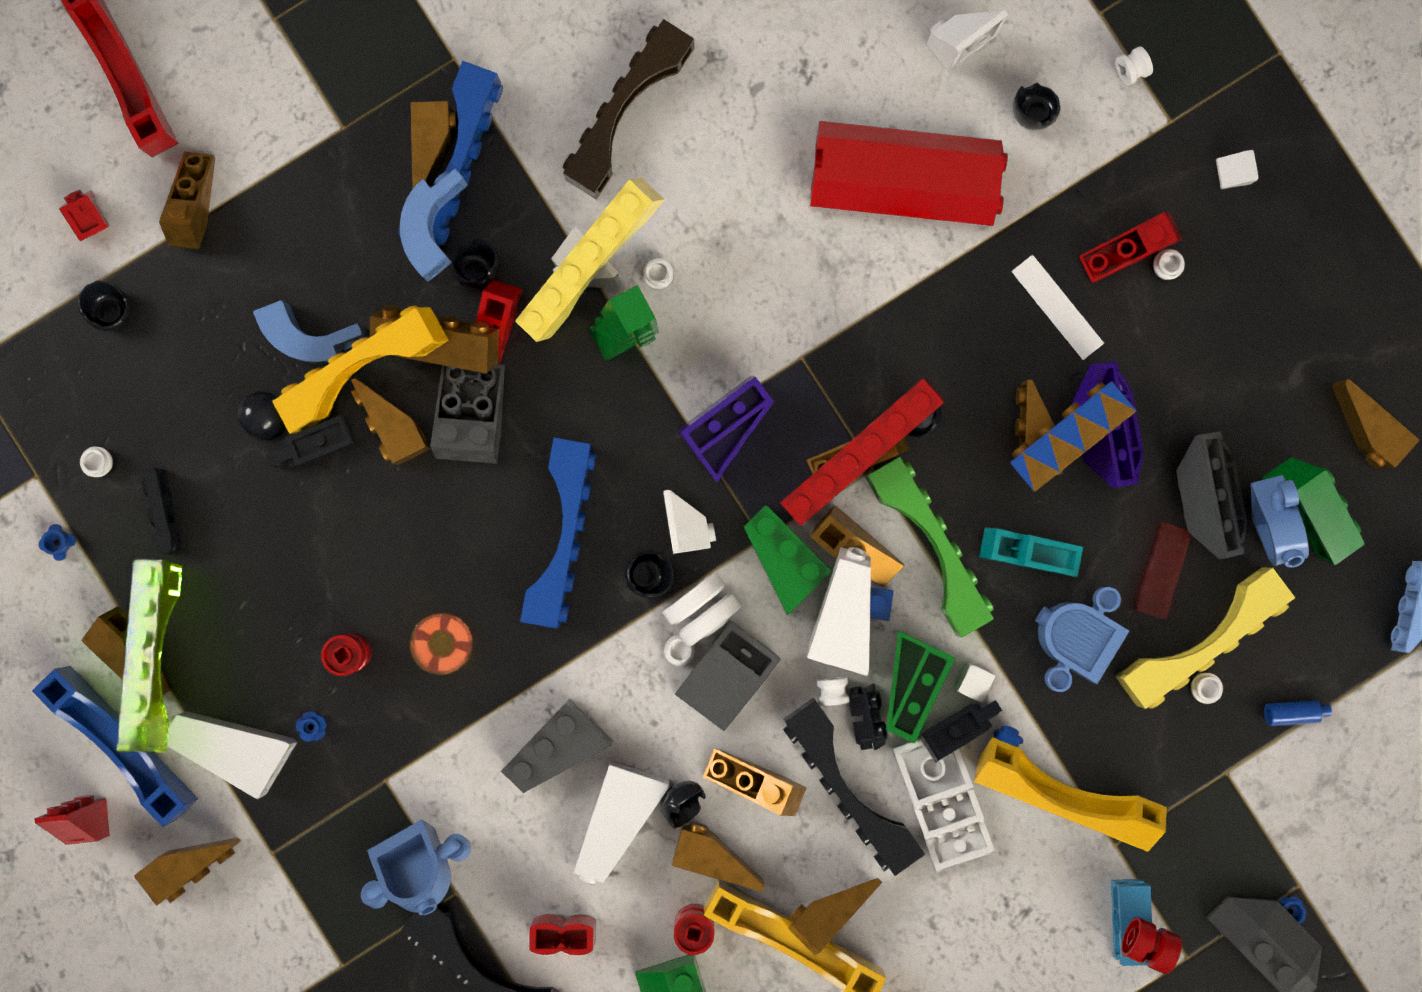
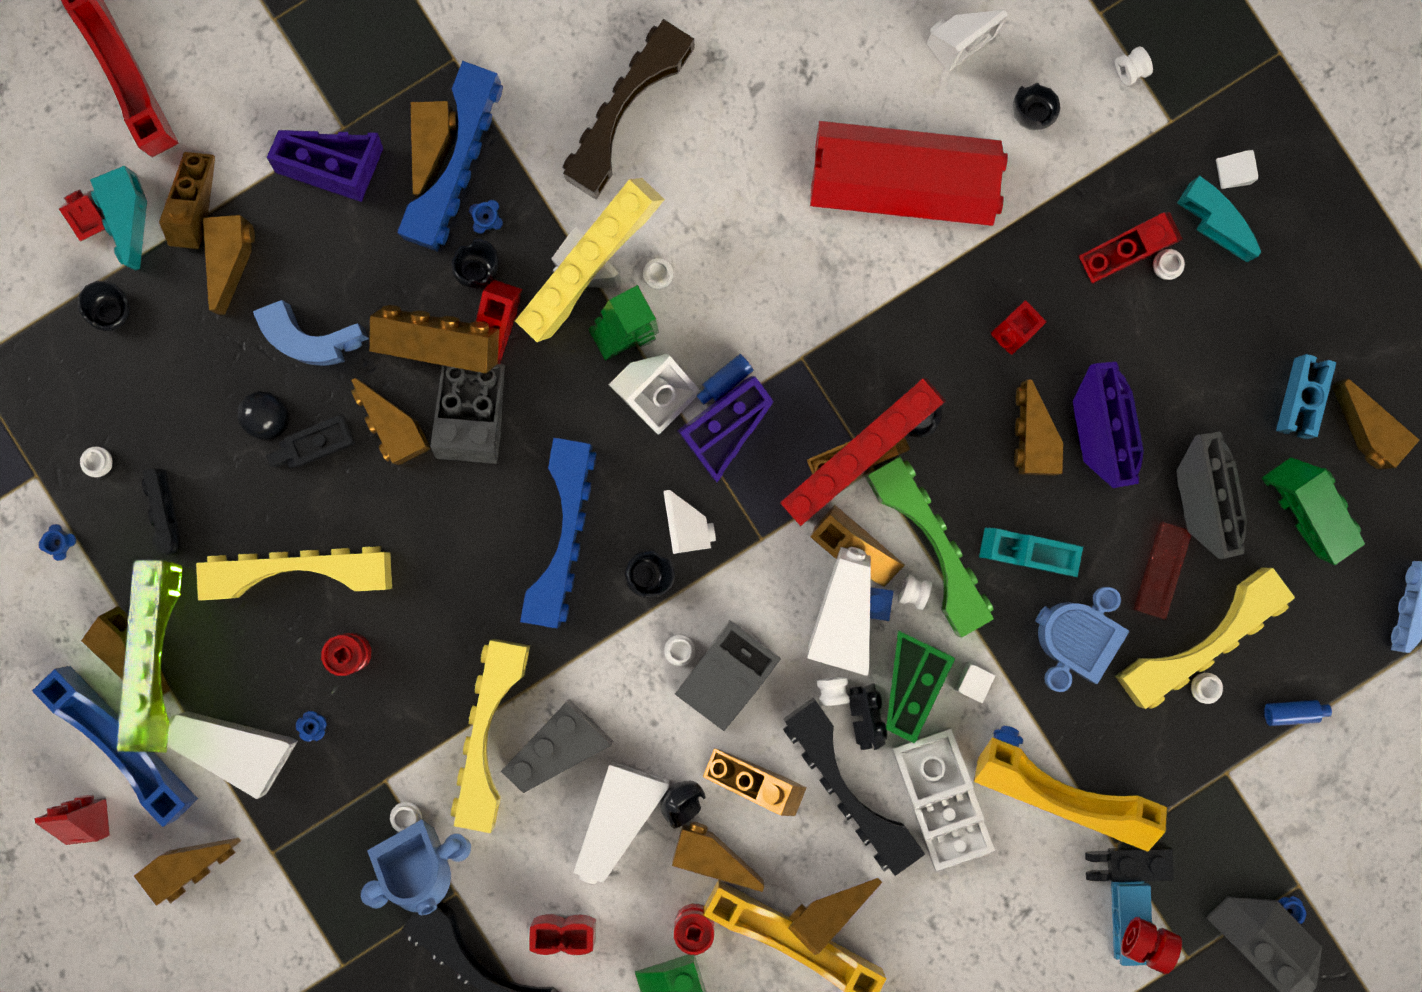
(124, 210): none -> teal slope
(226, 254): none -> pearl gold slope
(232, 579): none -> light yellow arch
(312, 399): yellow arch -> none
(327, 161): none -> dark purple wedge
(404, 815): none -> white plate
(418, 221): medium blue arch -> none
(441, 643): tile -> none
(478, 796): none -> light yellow arch
(479, 210): none -> blue plate
(655, 390): none -> white slope
(704, 612): white wheel -> none
(725, 379): none -> blue cylinder
(785, 559): green wedge -> none
(915, 592): none -> white wheel
(958, 729): black hinge -> none
(1018, 327): none -> red bracket
(1057, 307): white sticker -> none
(1072, 436): brick -> none
(1132, 864): none -> black hinge
(1219, 219): none -> teal slope
(1279, 521): medium blue piece -> none
(1318, 394): none -> dark azure piece

